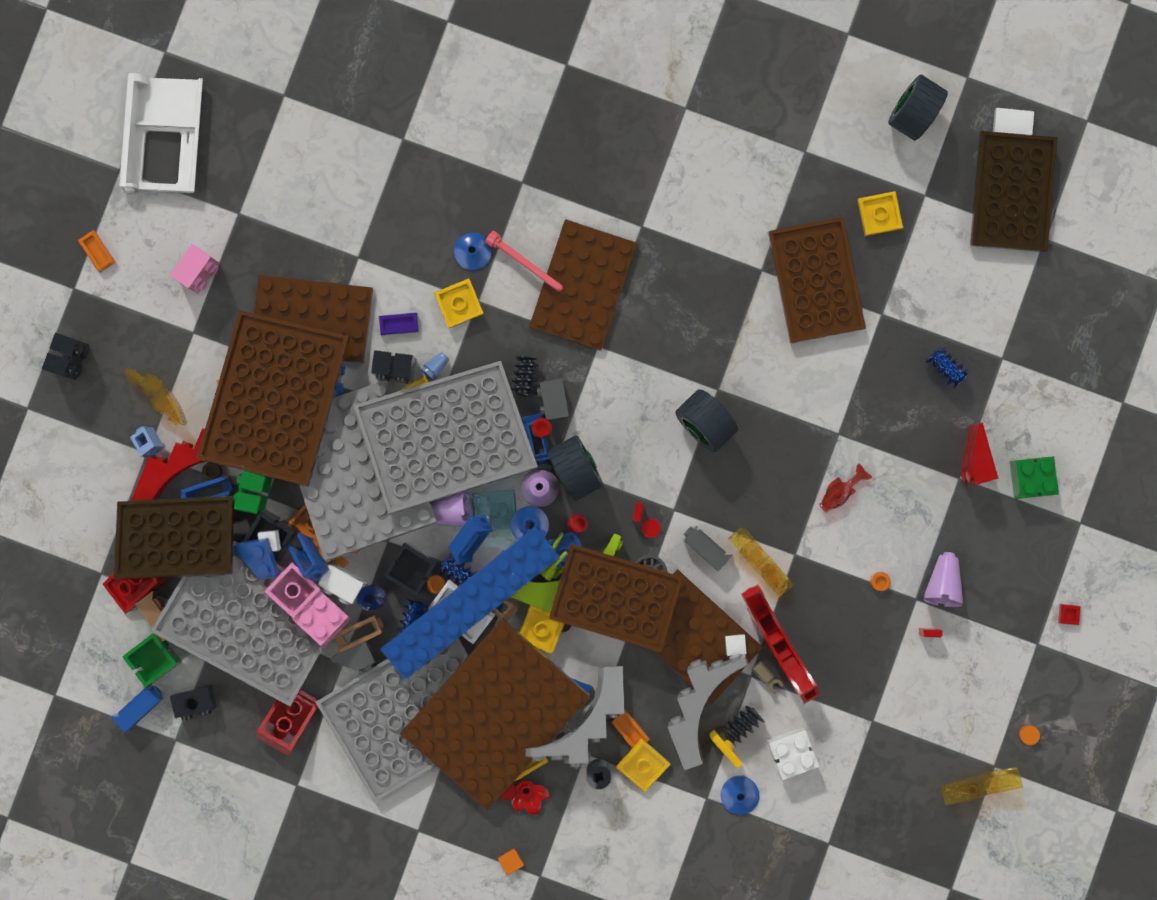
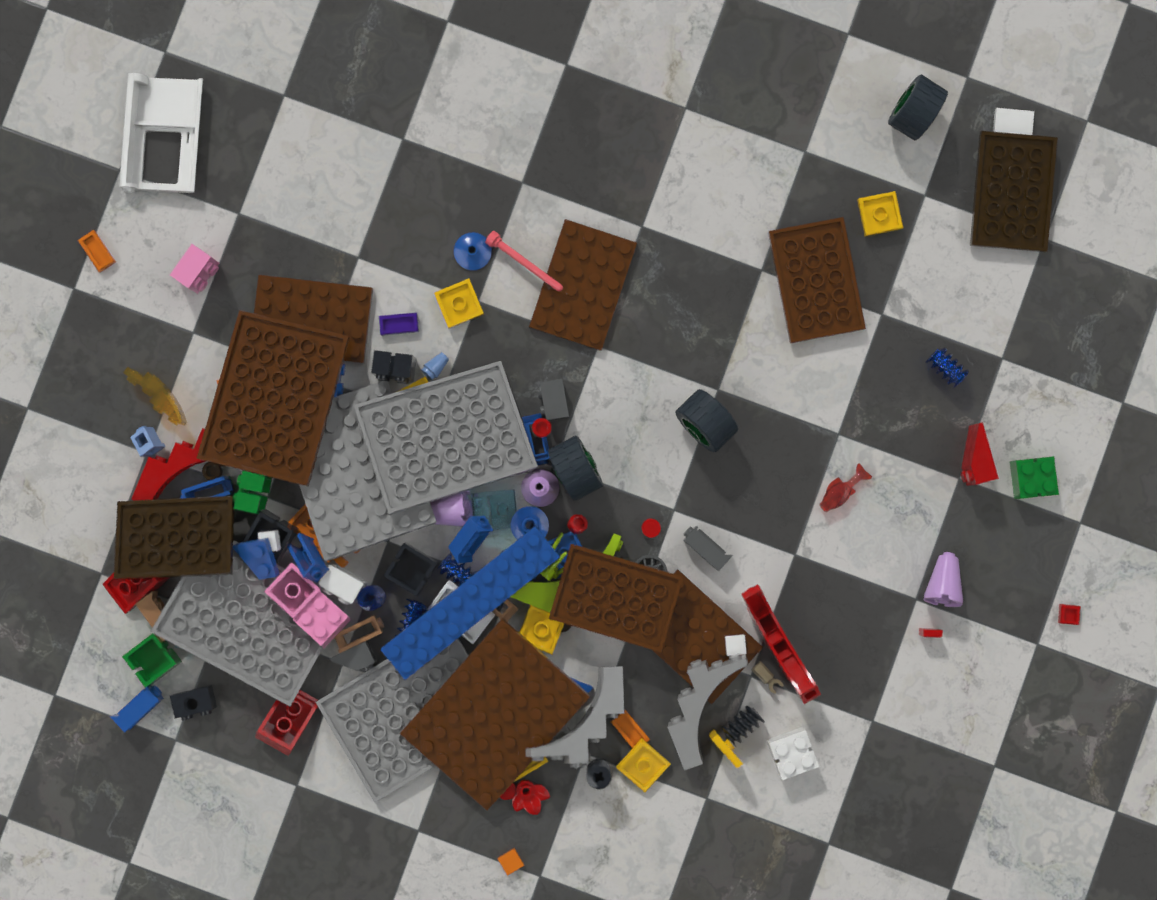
(61, 366): black piece -> none
(436, 583): orange tile -> none
(524, 376): black piece -> none
(638, 512): red tile -> none
(735, 786): blue dish -> none
(760, 561): clear yellow slope -> none
(880, 581): orange tile -> none
(980, 785): clear yellow slope -> none
(1029, 734): orange tile -> none

